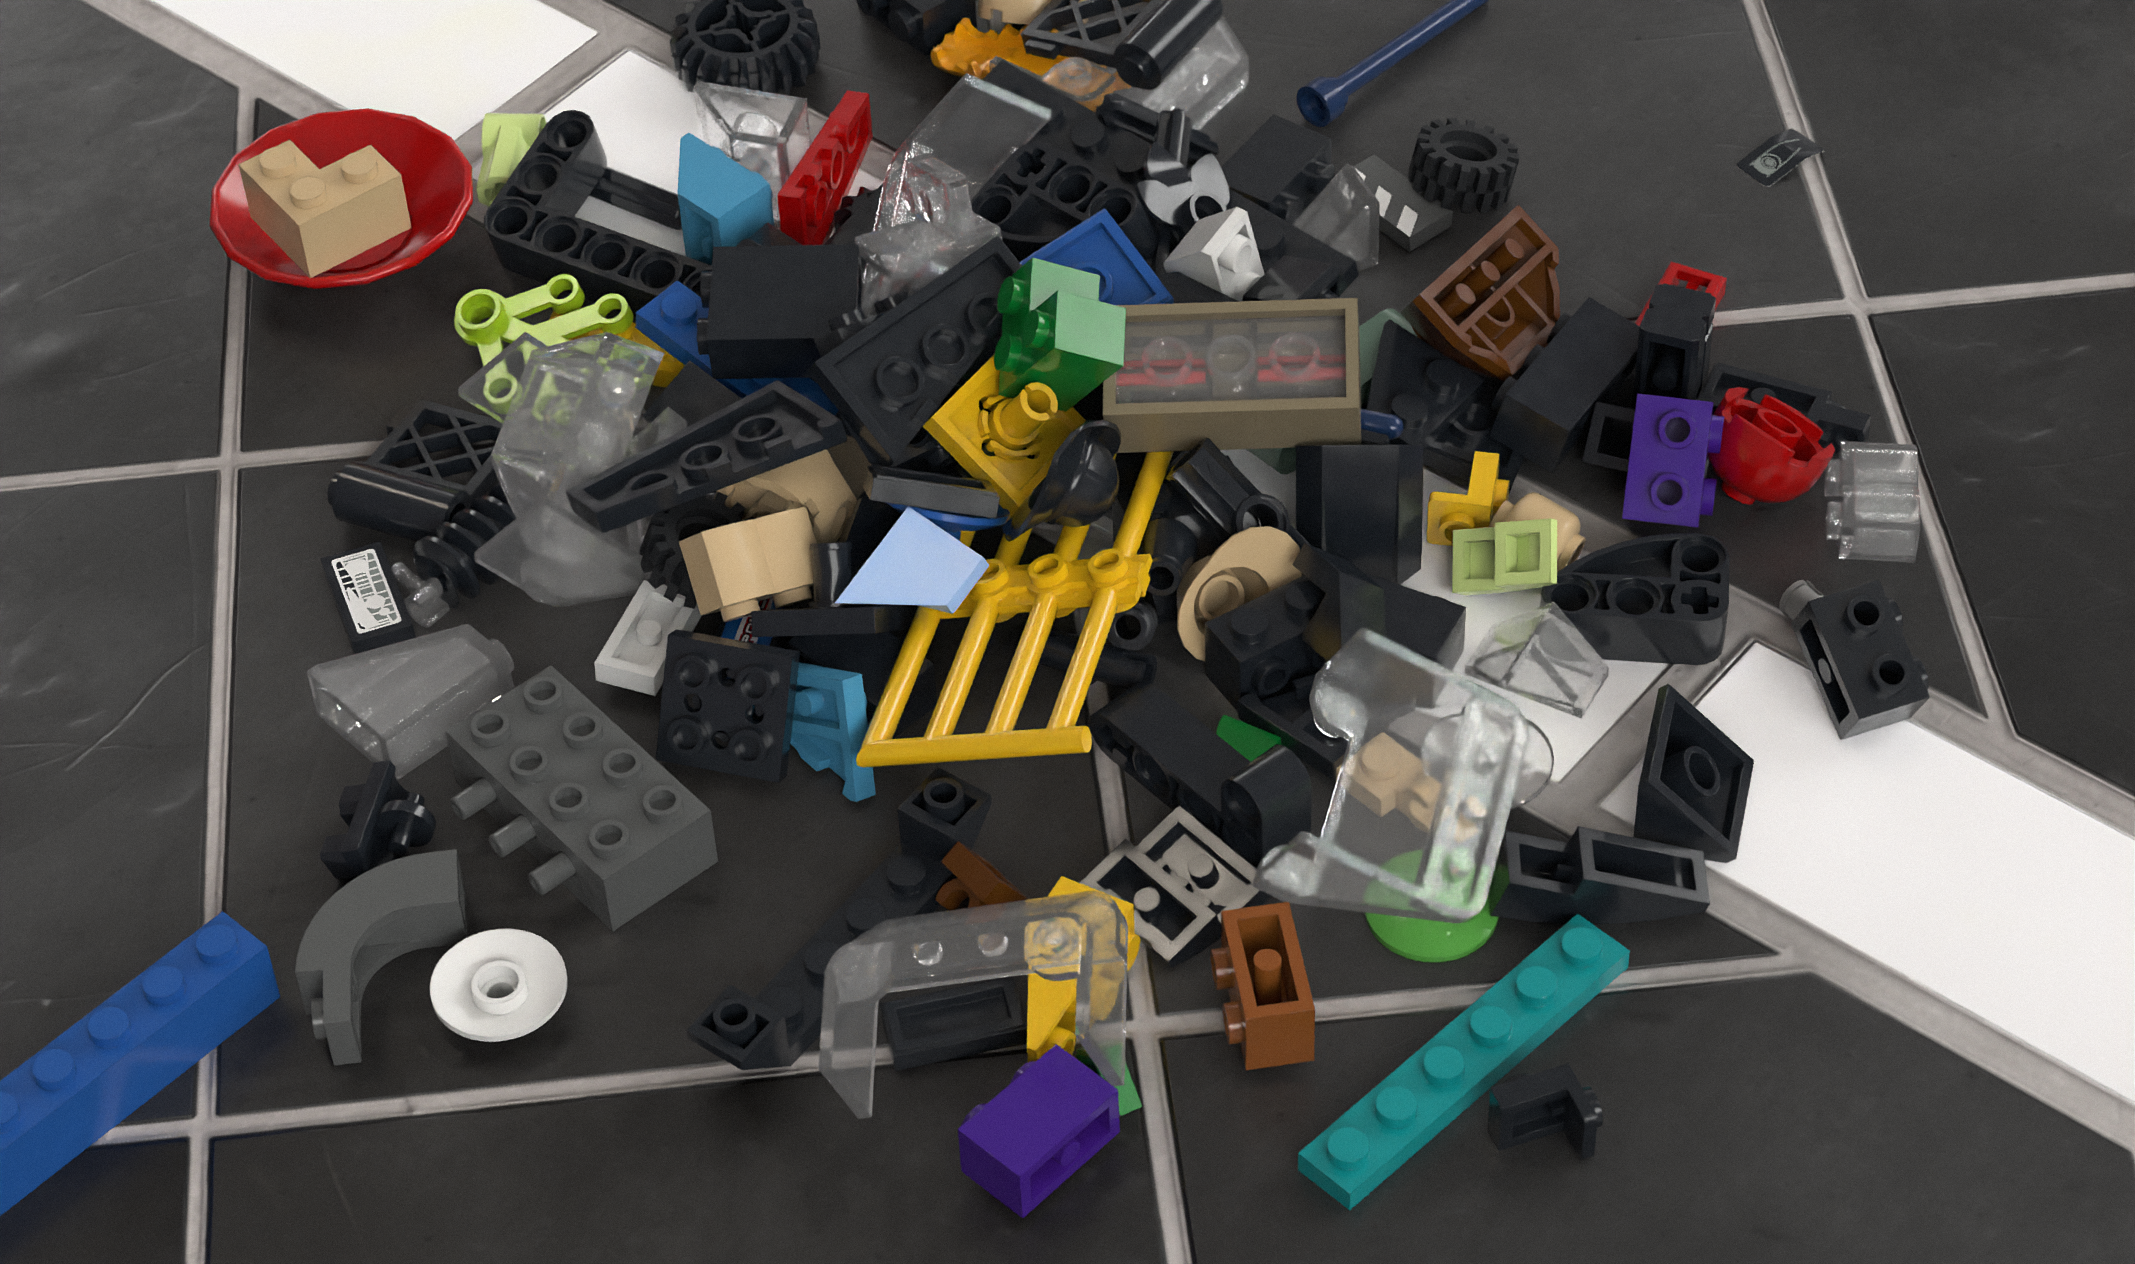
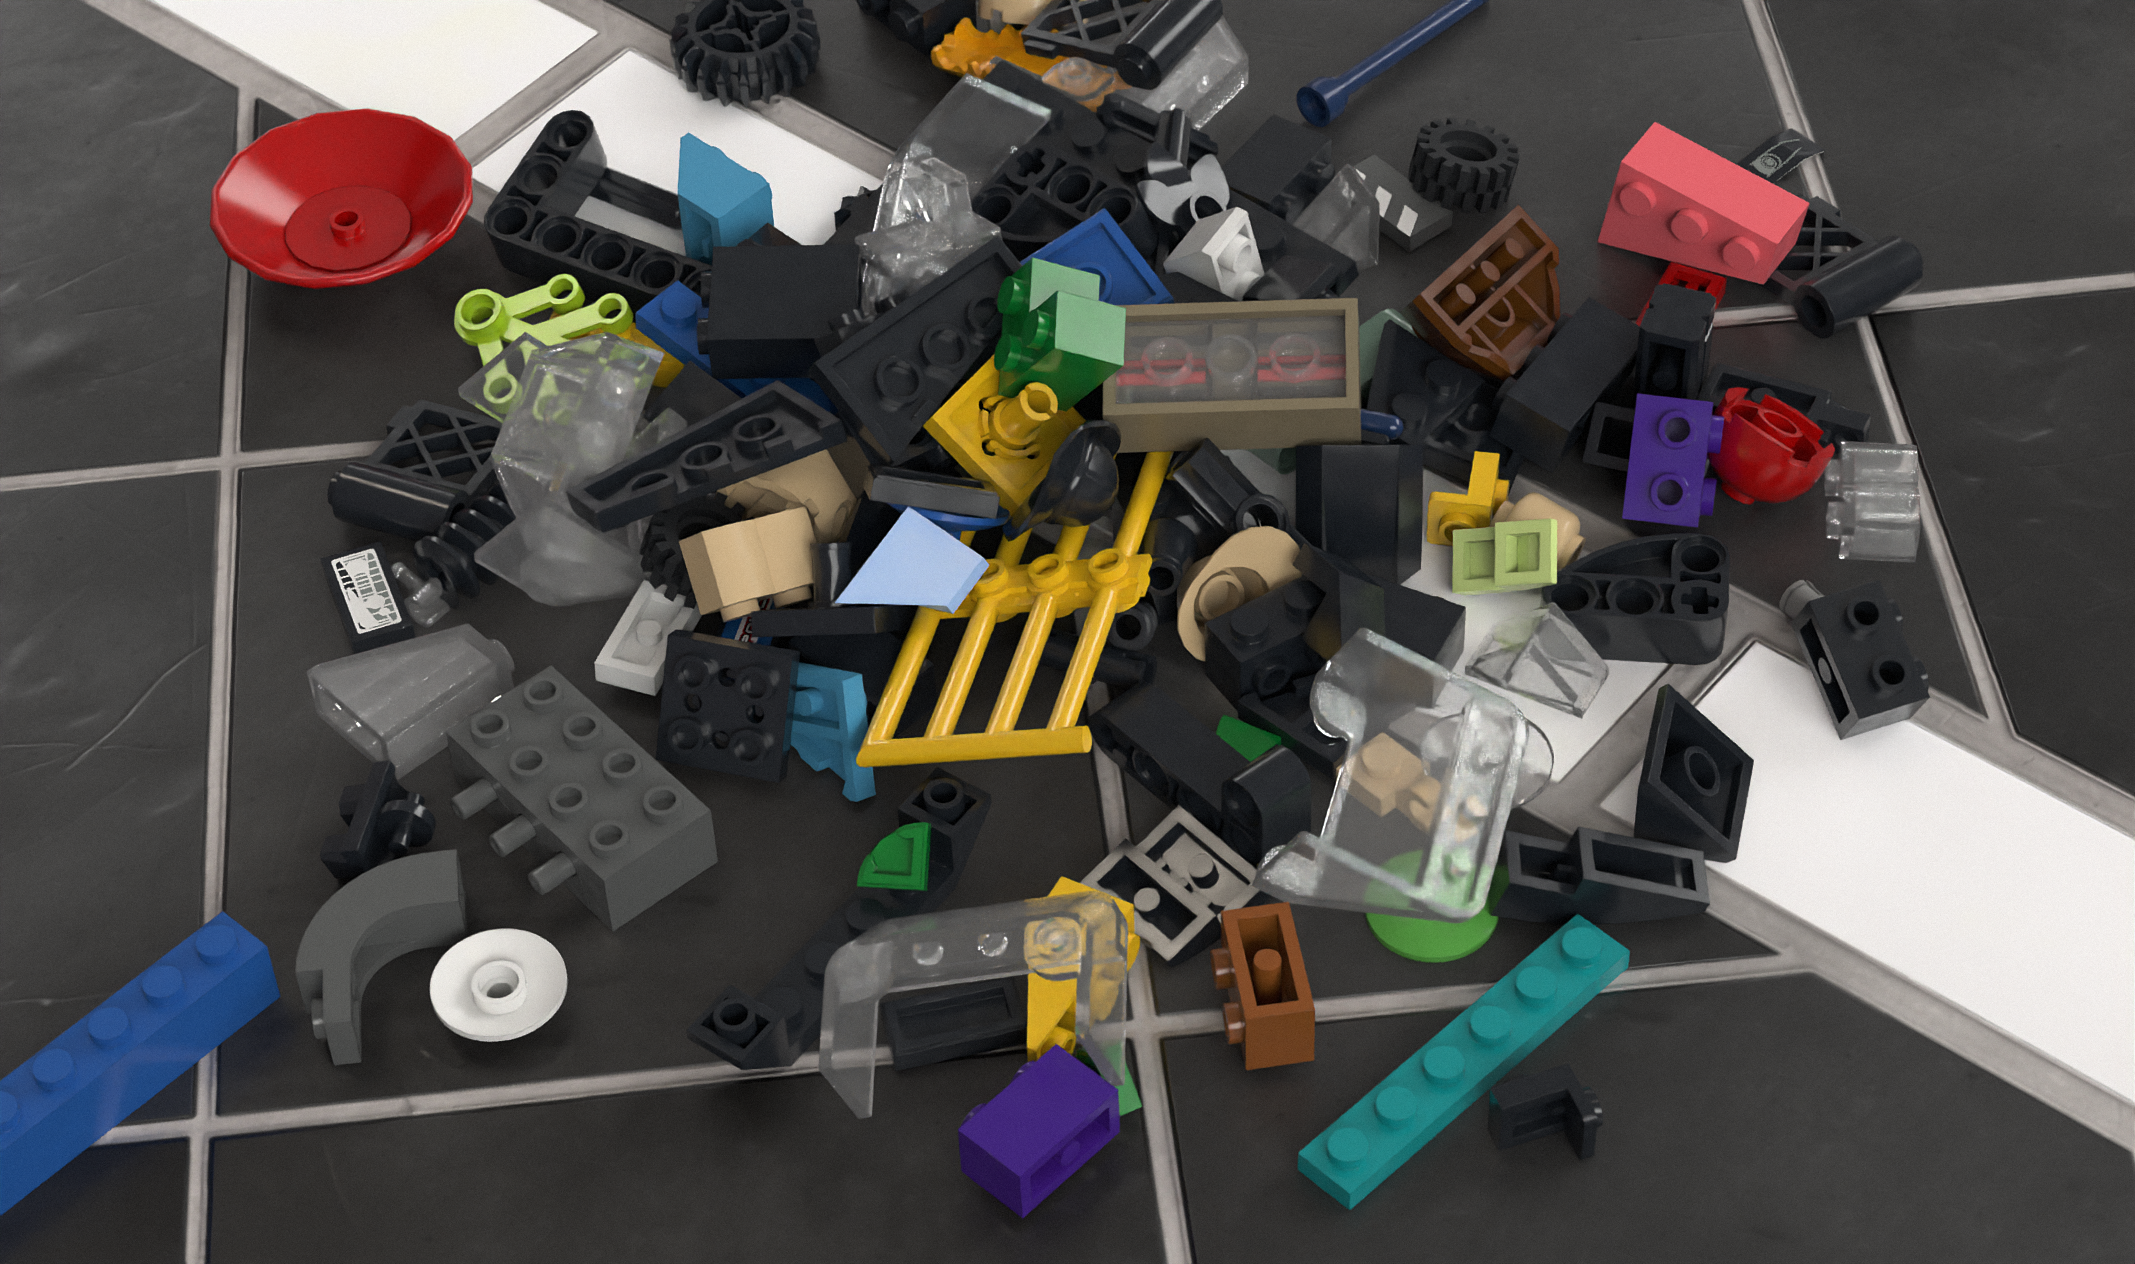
(327, 211): tan brick -> none
(504, 144): yellowish green piece -> none
(755, 130): clear slope -> none
(826, 172): red wing -> none
(899, 860): none -> green tile
(975, 880): reddish brown tile -> none
(1699, 209): none -> coral wedge
(1848, 283): none -> black piece

